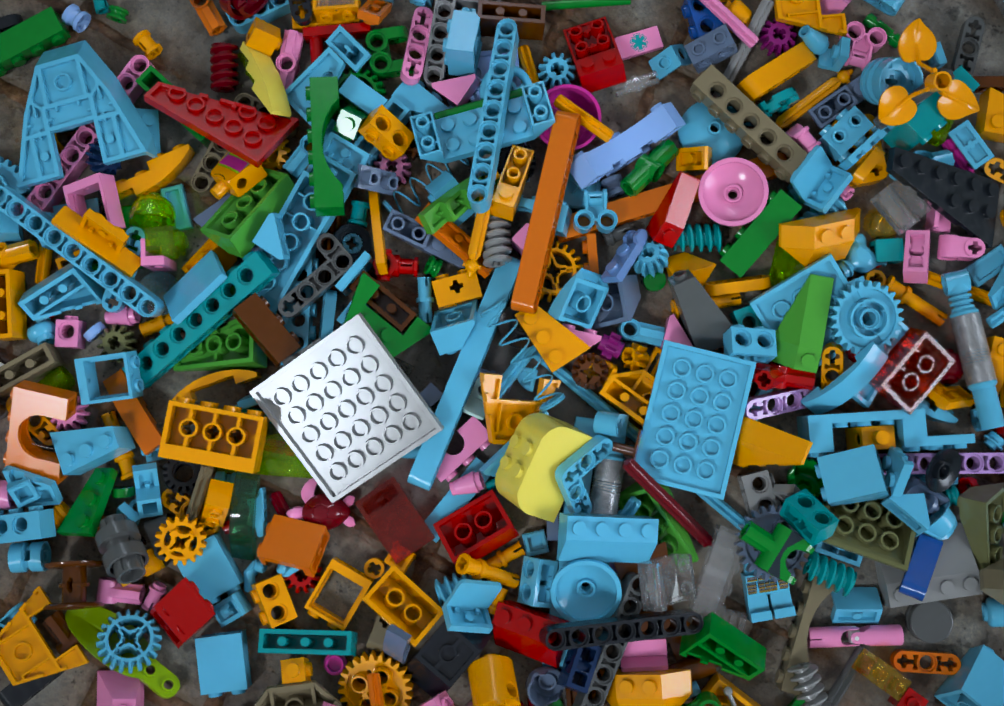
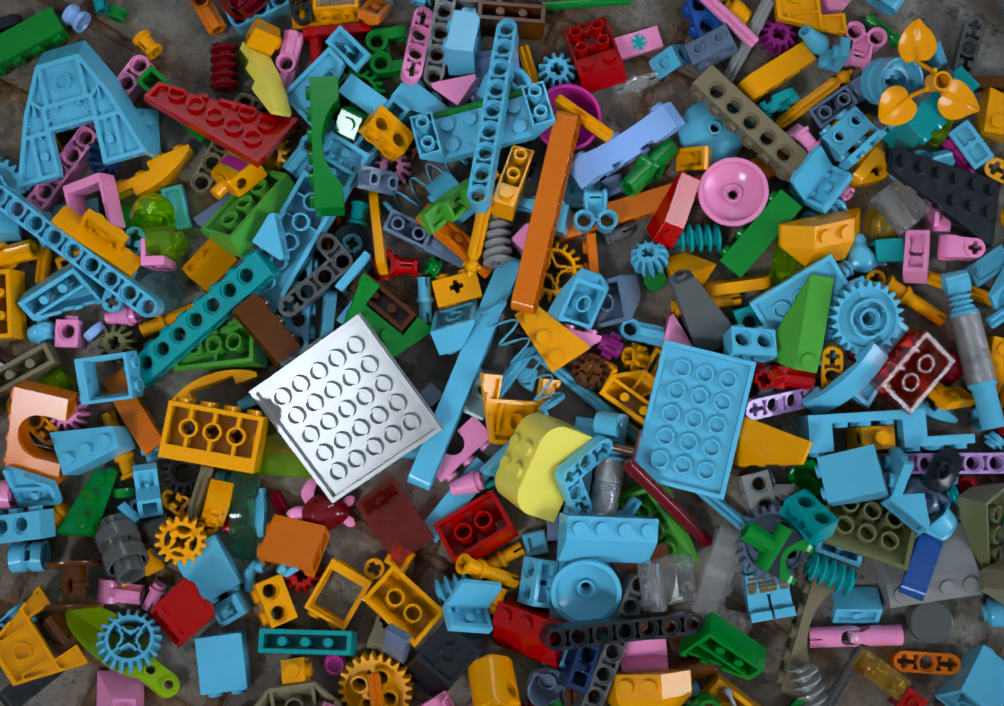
(22, 492): medium azure slope -> none
(194, 287): medium azure tile -> none
(625, 256): medium blue hinge -> none

